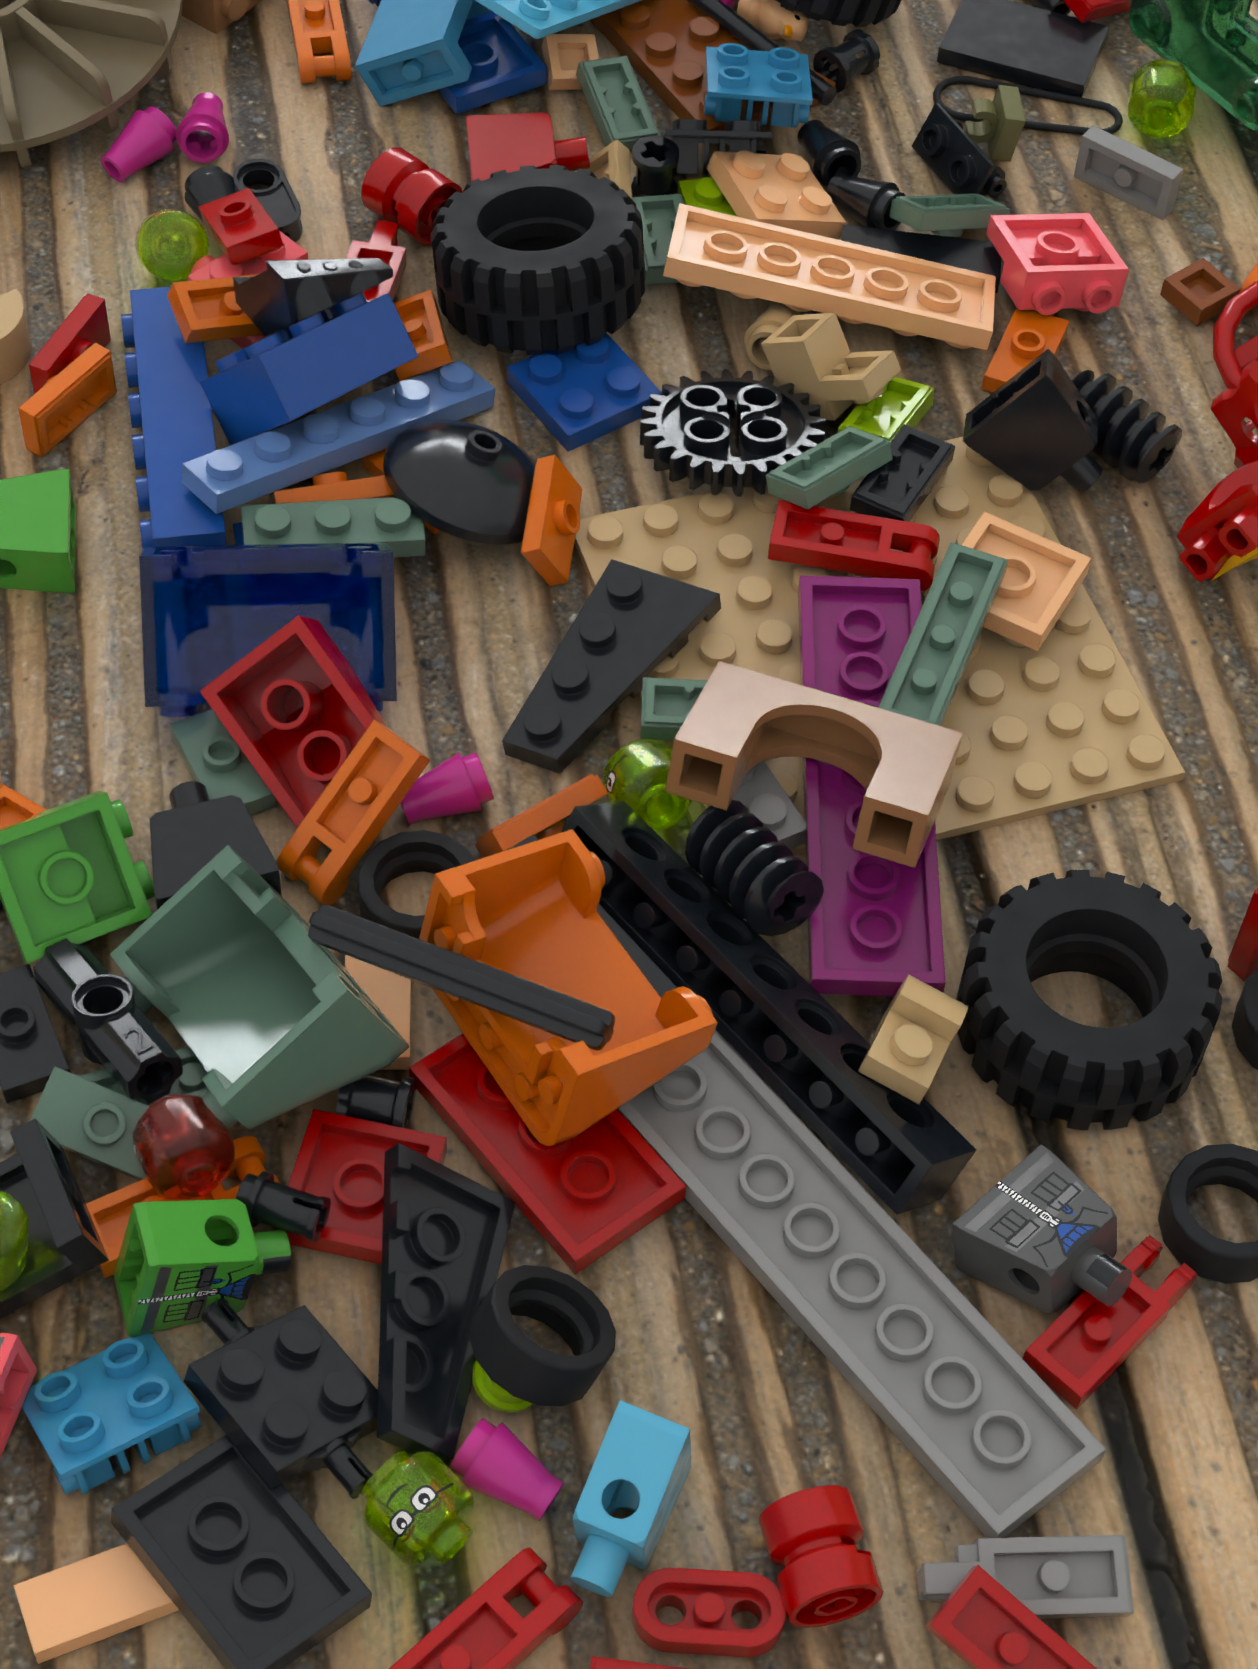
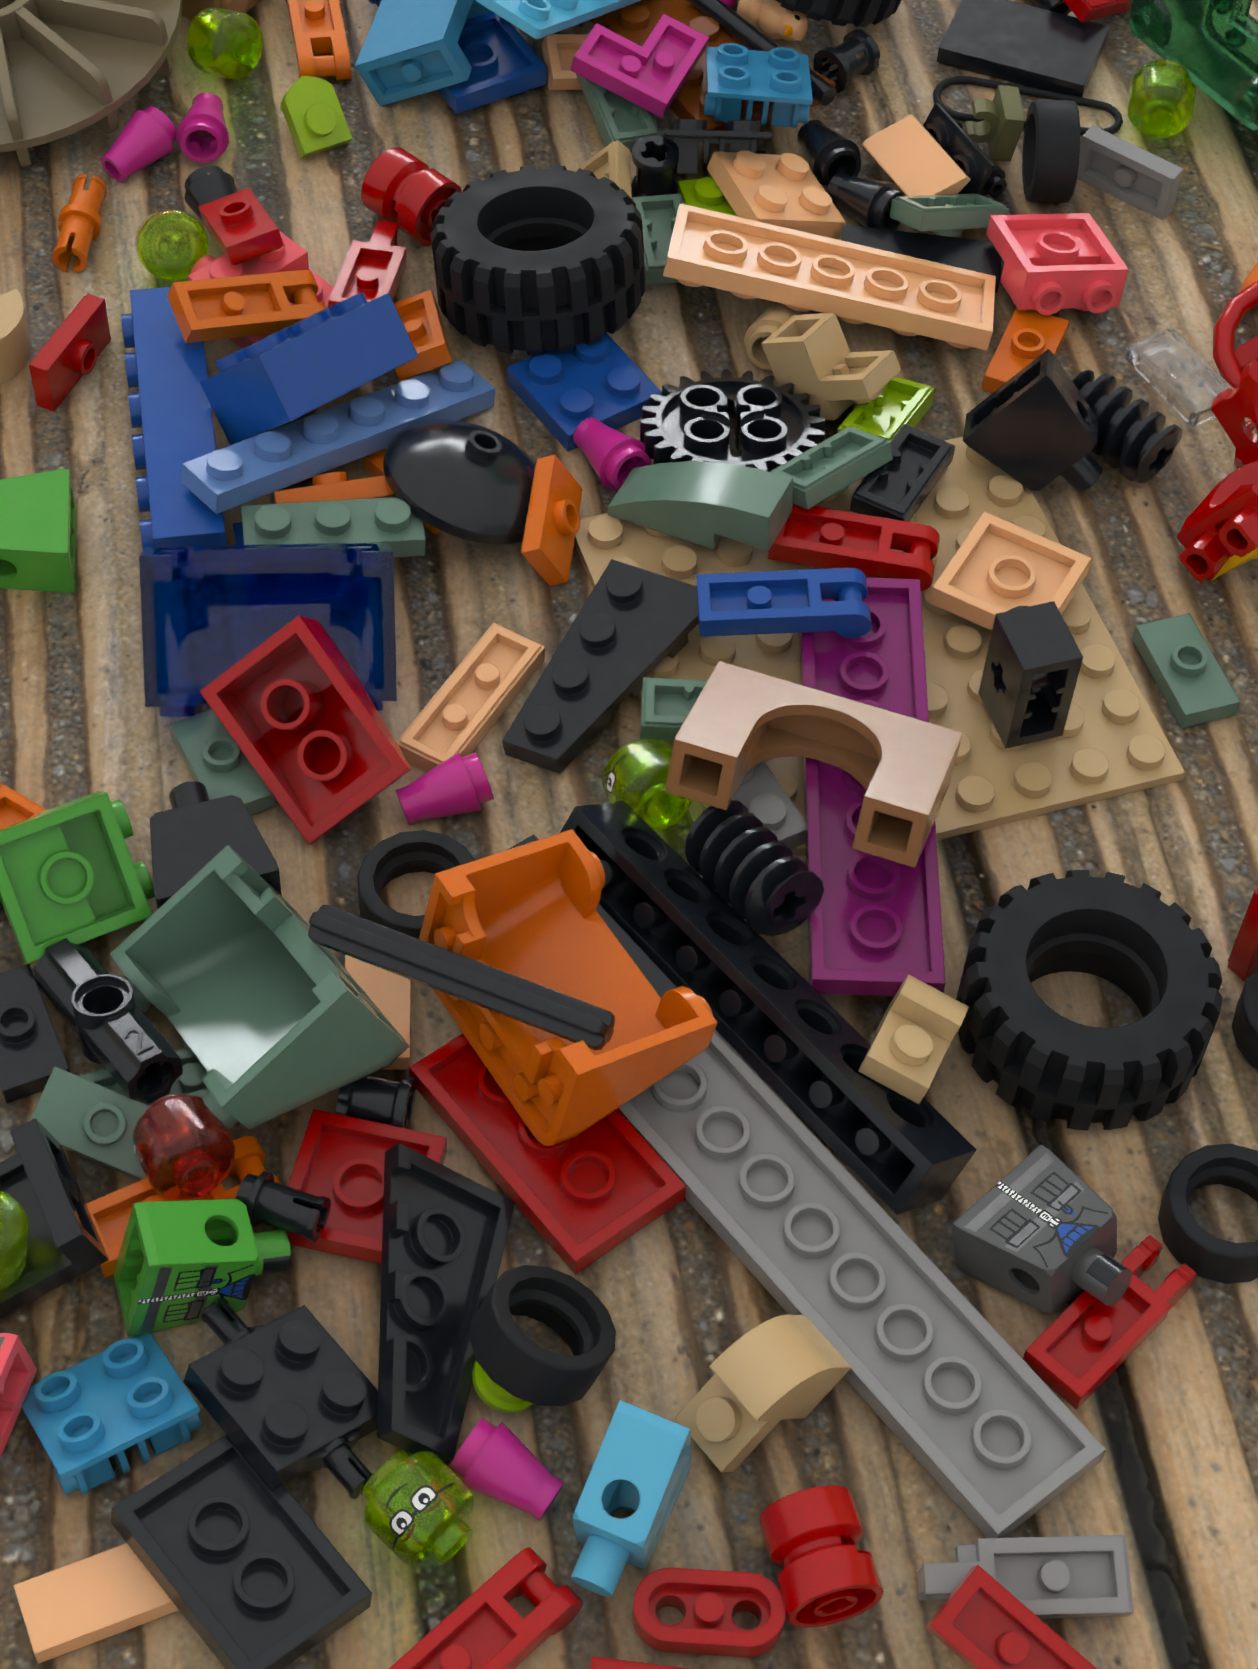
(67, 400): orange plate -> none
(79, 223): none -> orange pin
(224, 42): none -> clear neon green head
(277, 200): black piece -> none
(302, 288): black slope -> none
(314, 116): none -> lime plate
(352, 812): orange plate -> none
(472, 698): none -> light nougat tile
(520, 140): red torso -> none
(543, 818): orange plate -> none
(609, 451): none -> dark pink cone
(645, 73): none -> dark pink plate
(706, 502): none -> sand green slope
(760, 1379): none -> tan brick
(783, 602): none -> blue plate
(915, 159): none -> light nougat slope
(944, 634): sand green tile -> none
(1030, 674): none -> black brick
(1051, 151): none -> black tyre
(1177, 374): none -> clear plate
(1185, 670): none -> sand green plate
(1199, 291): dark orange plate -> none

